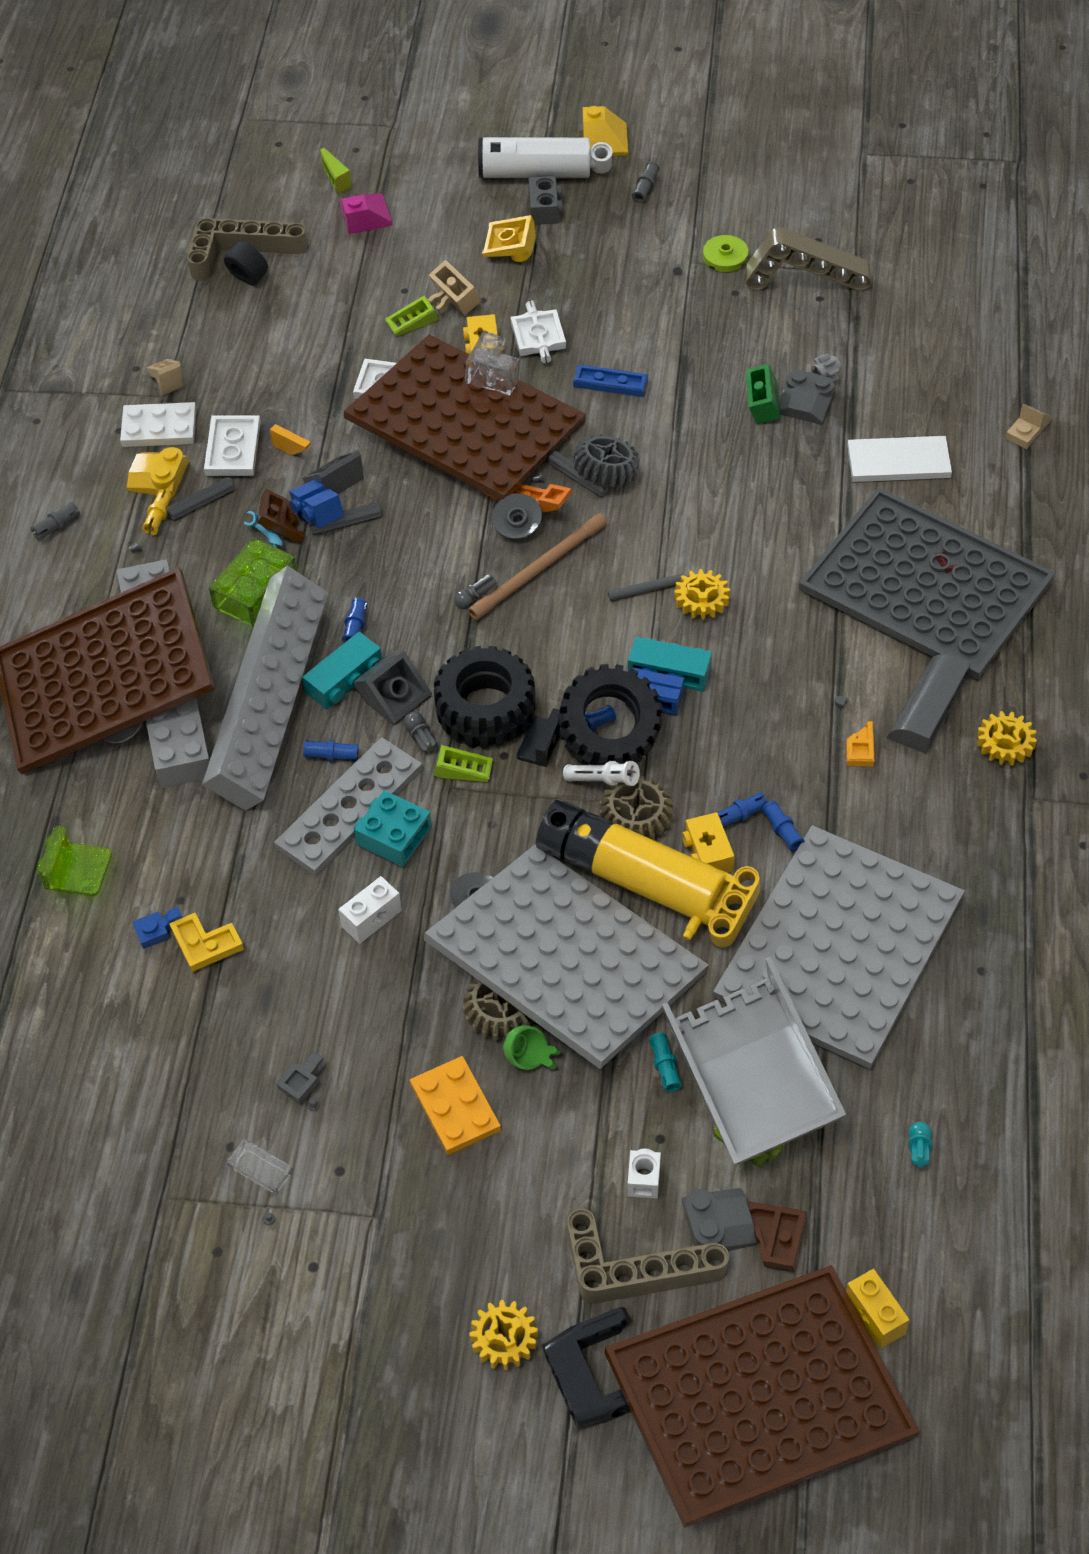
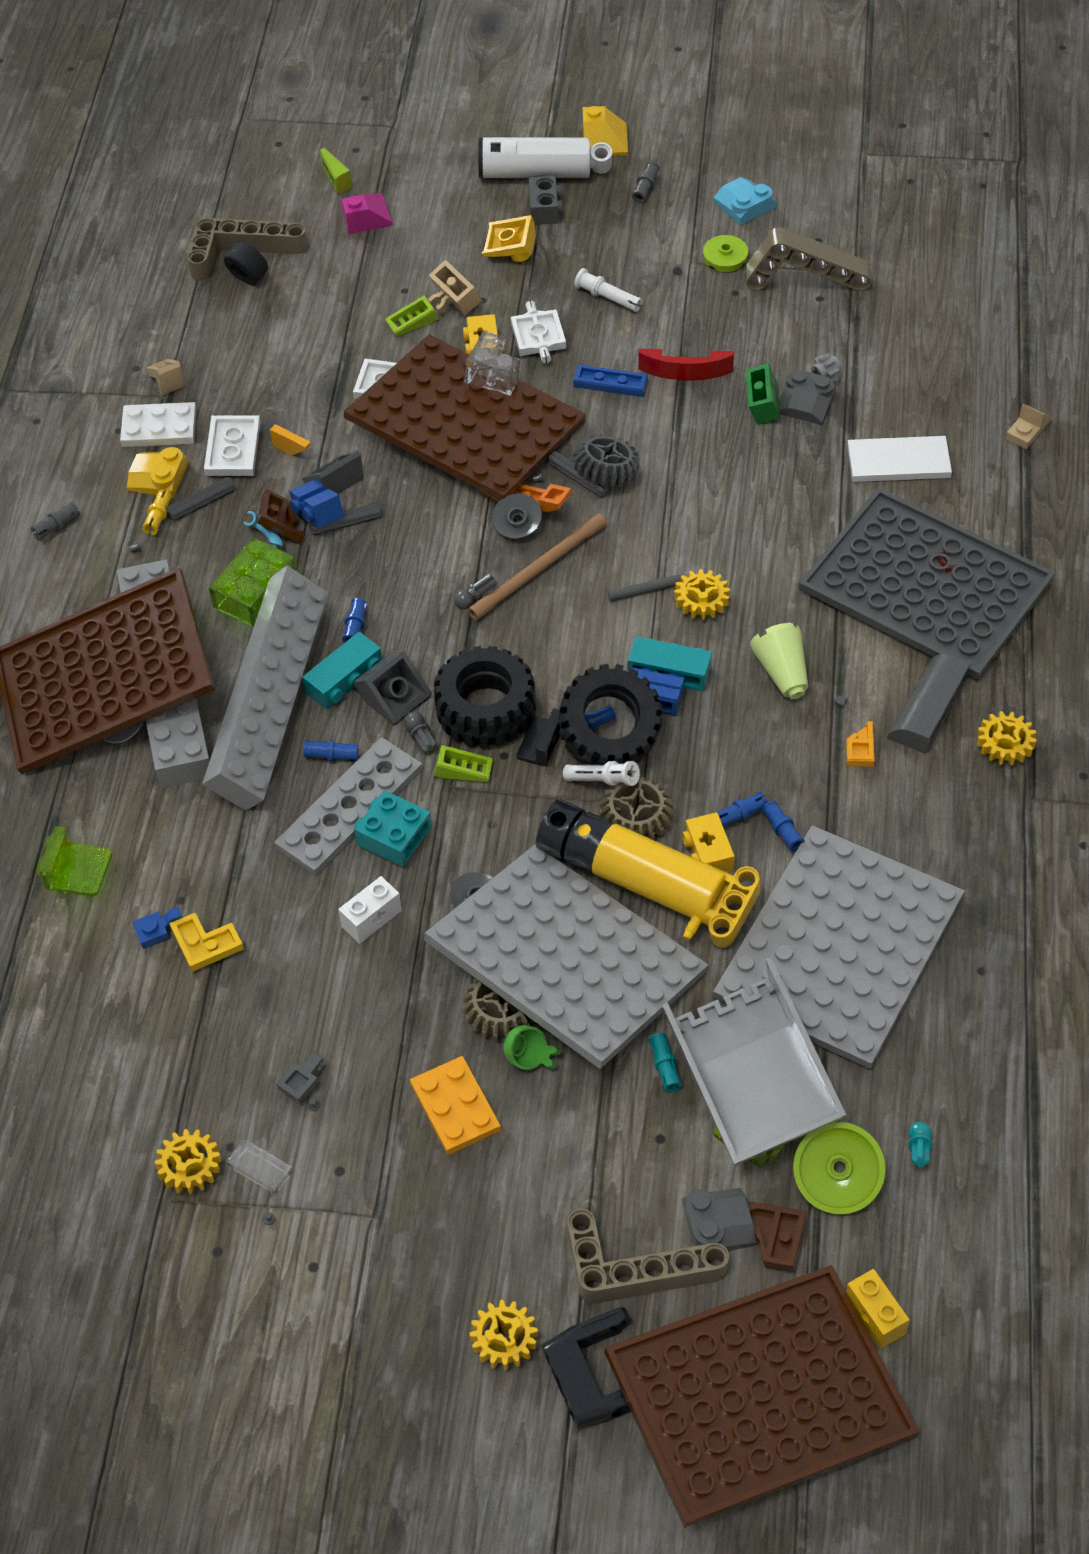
(190, 1164): none -> yellow gear
(598, 287): none -> white pin
(644, 1185): white brick -> none
(685, 368): none -> red slope
(745, 199): none -> medium azure slope
(783, 658): none -> yellowish green cone
(834, 1190): none -> lime dish

